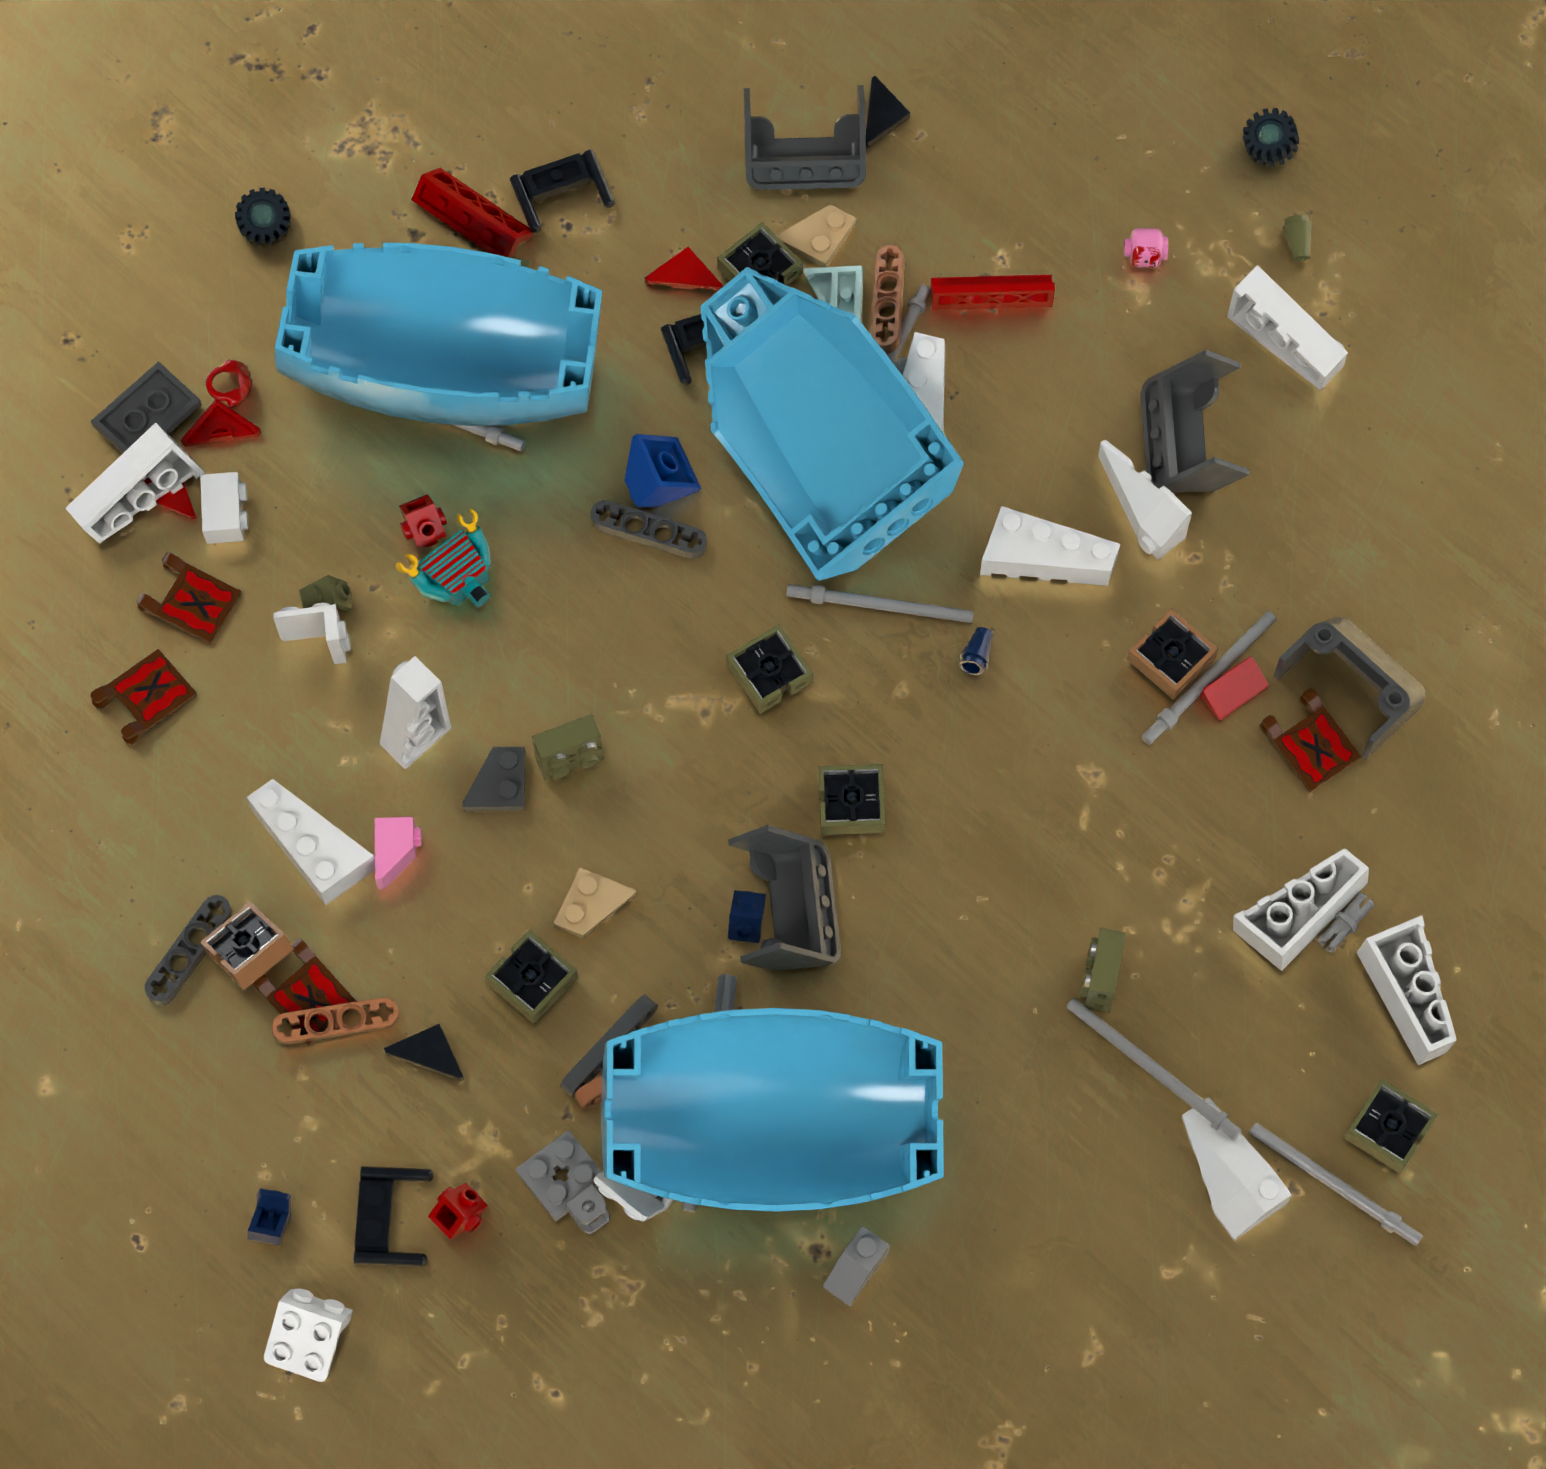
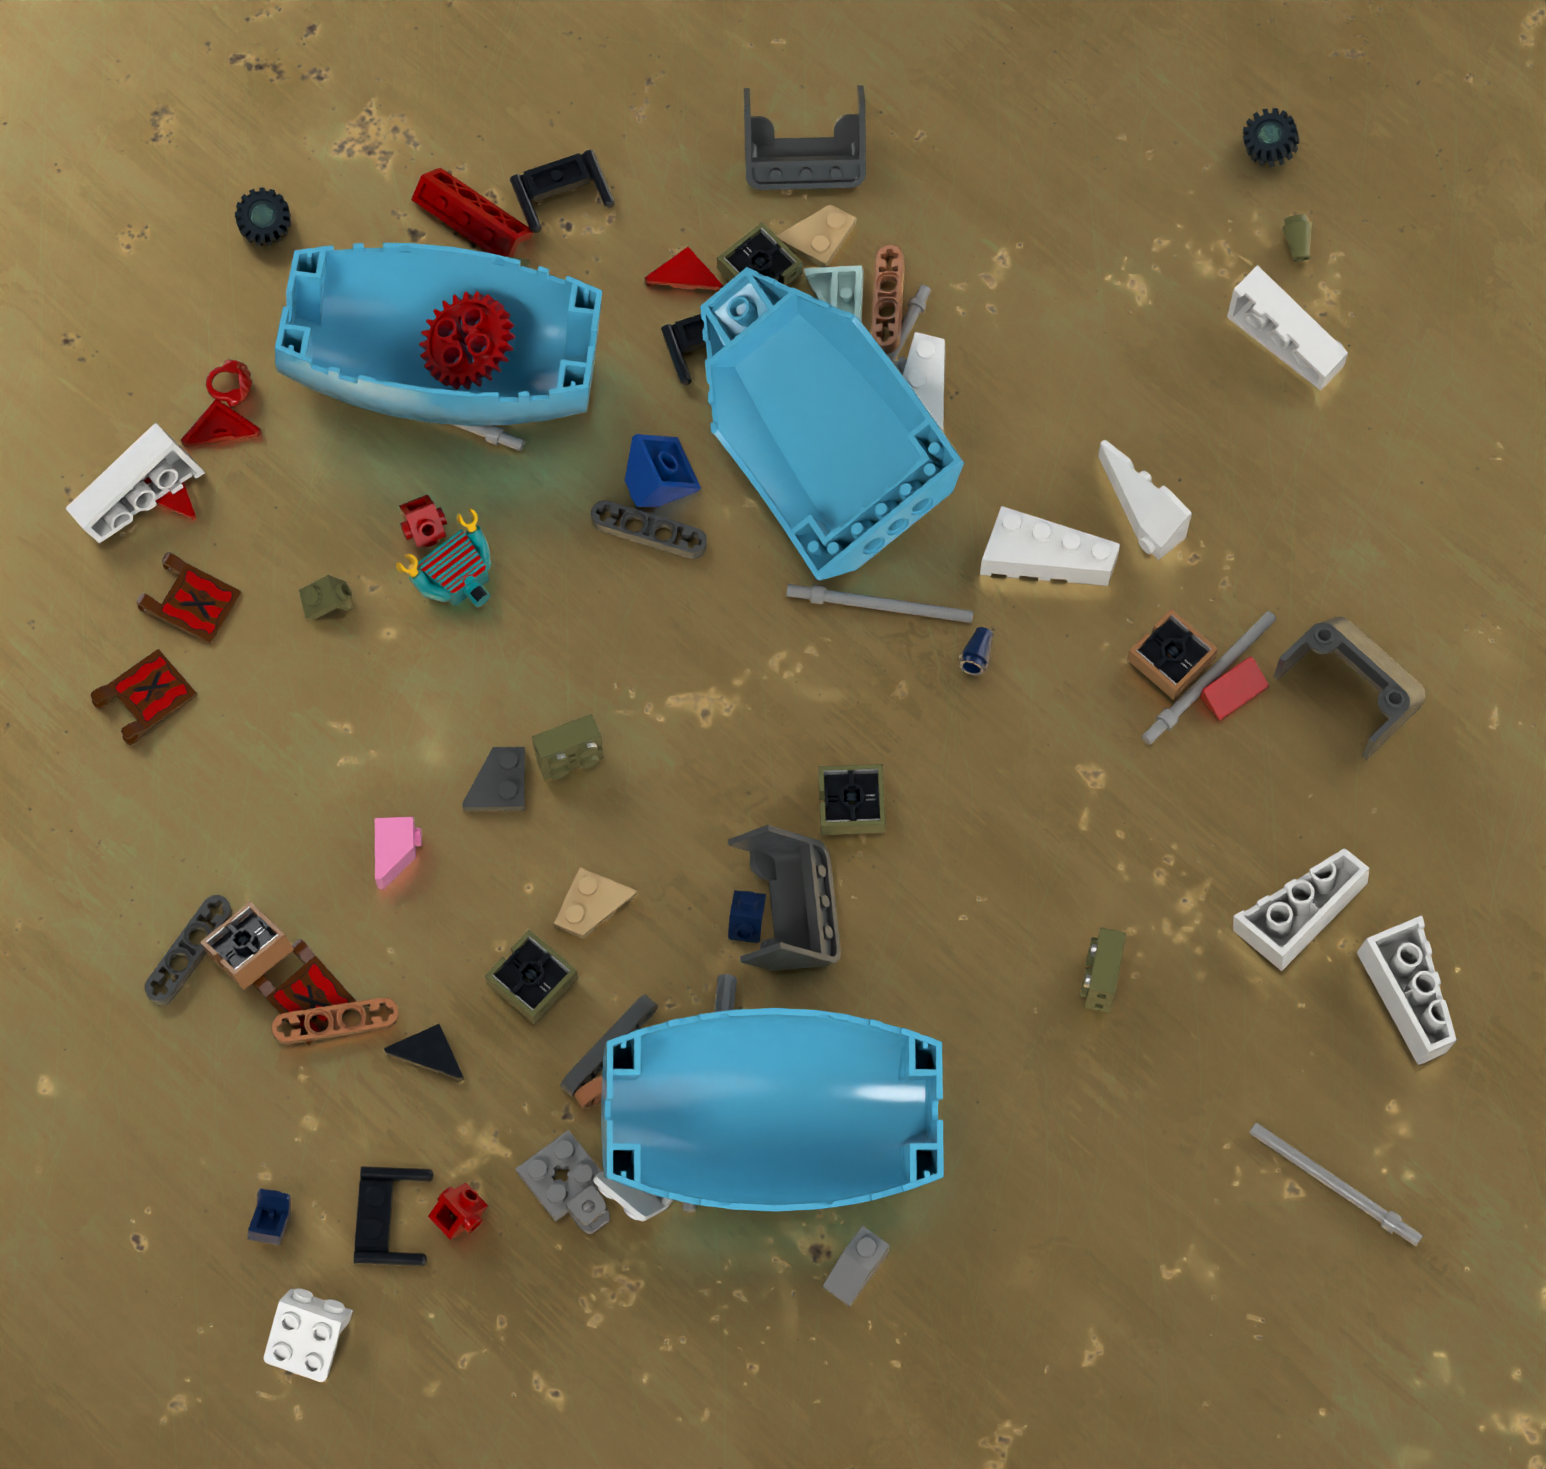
(150, 400): dark grey plate -> none
(222, 507): white brick -> none
(315, 622): white bracket -> none
(315, 846): white wedge -> none
(413, 713): white wedge -> none
(489, 332): none -> red gear
(769, 668): piece -> none
(884, 112): black tile -> none
(992, 292): red fence -> none
(1146, 247): bright pink head -> none
(1175, 426): dark grey windscreen -> none
(1218, 1119): light grey bar -> none
(1236, 1176): white wedge -> none
(1315, 745): flag -> none
(1346, 922): light grey pin -> none
(1390, 1126): piece -> none

